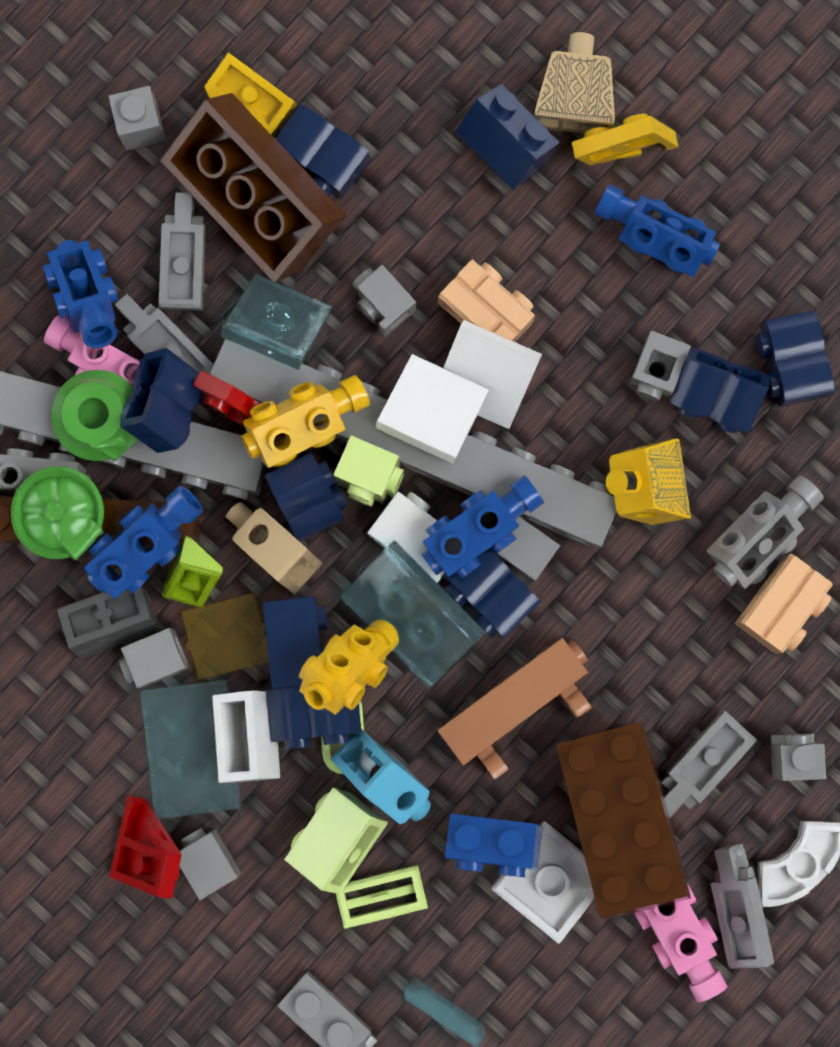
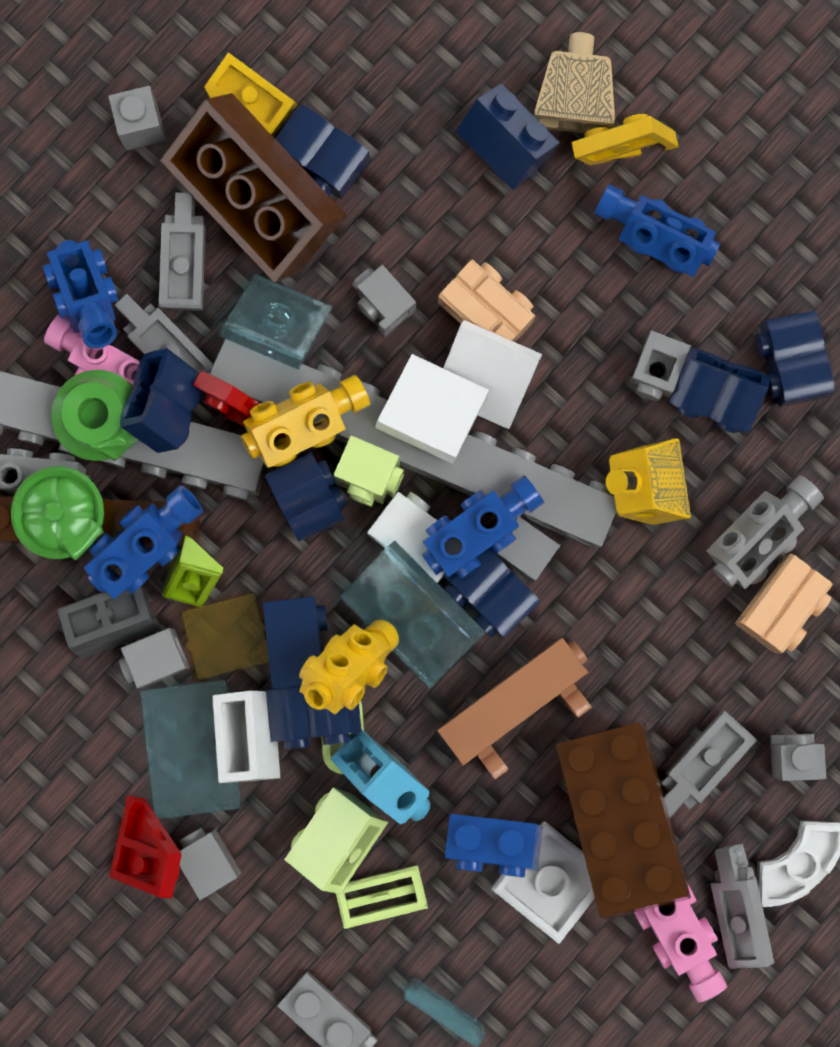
(281, 552): tan torso -> none

